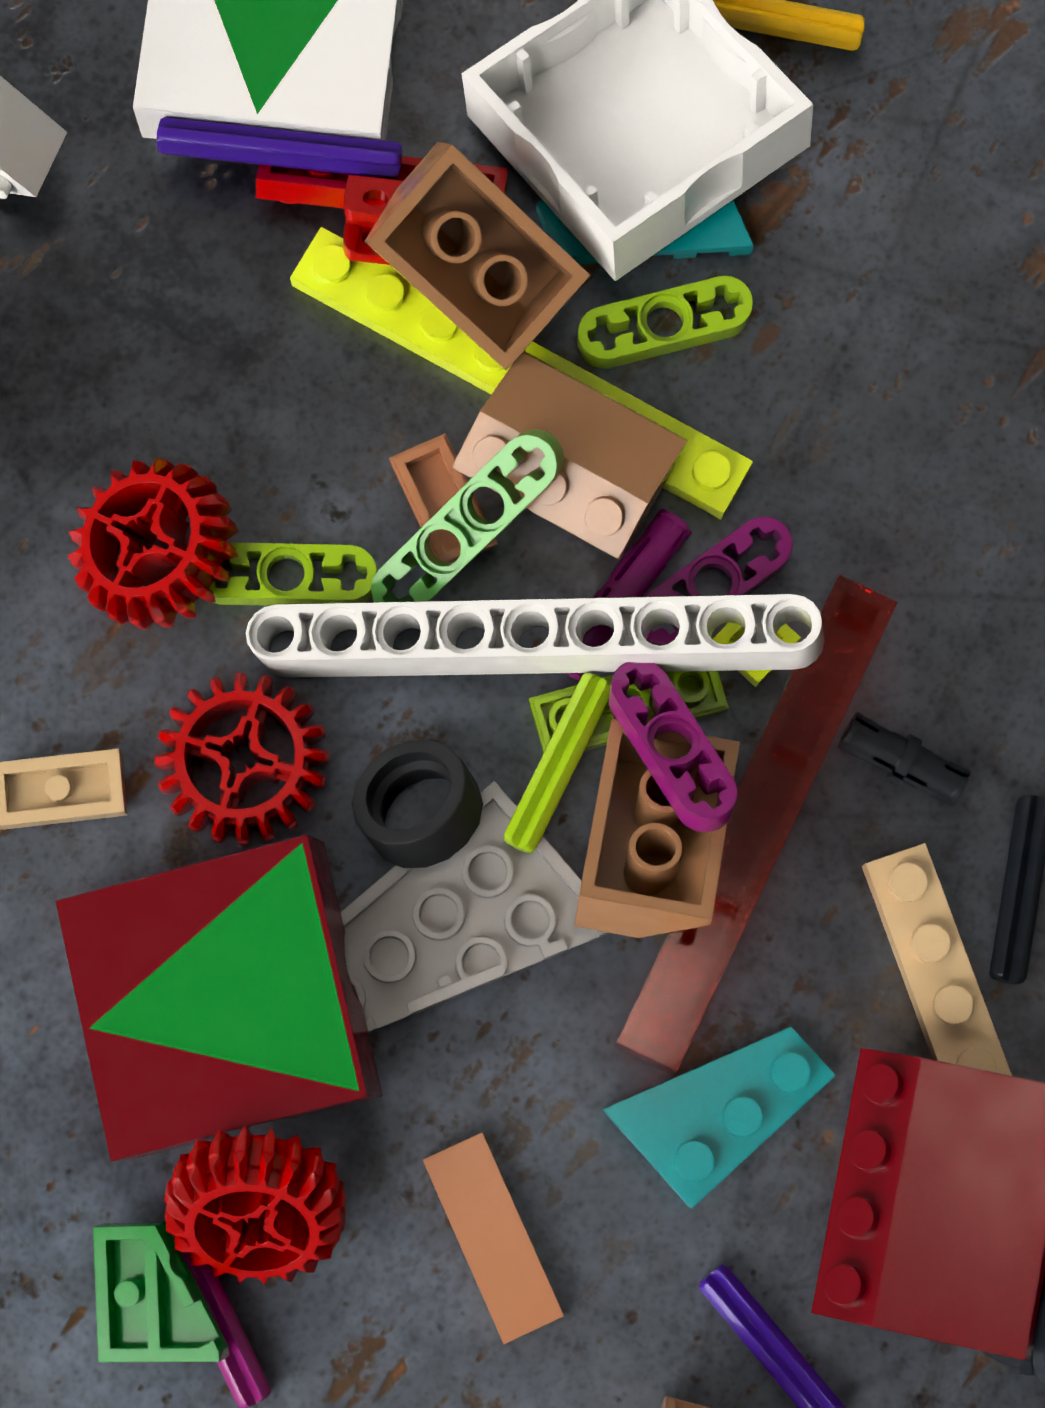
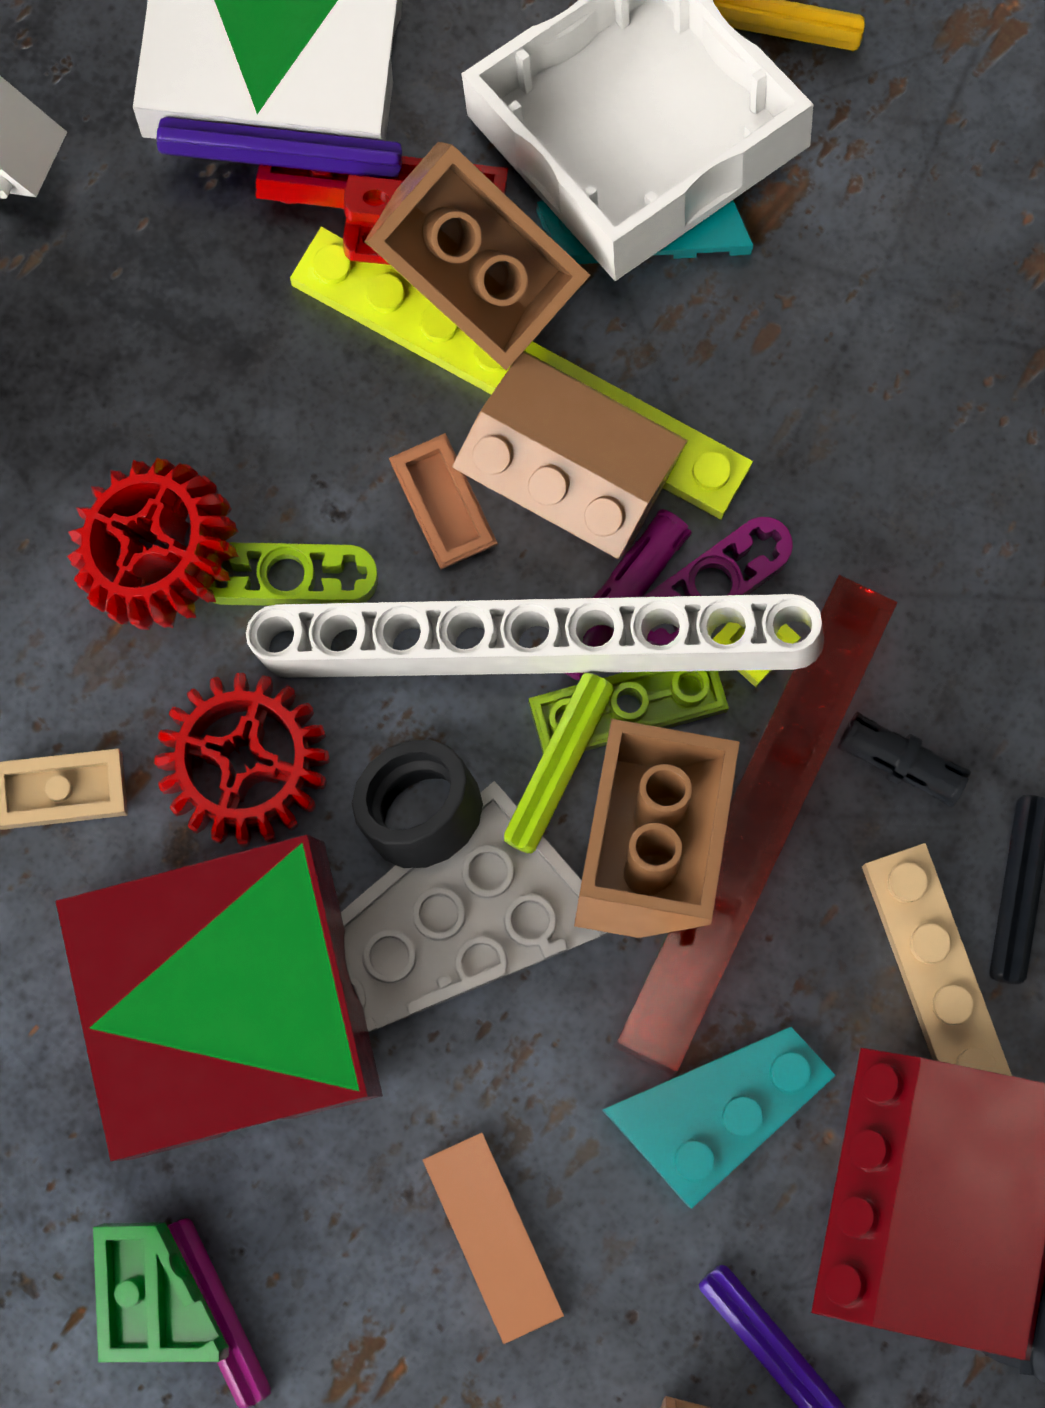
(255, 1206): red gear -> none
(464, 522): beam -> none
(672, 716): magenta beam -> none
(711, 324): lime beam -> none

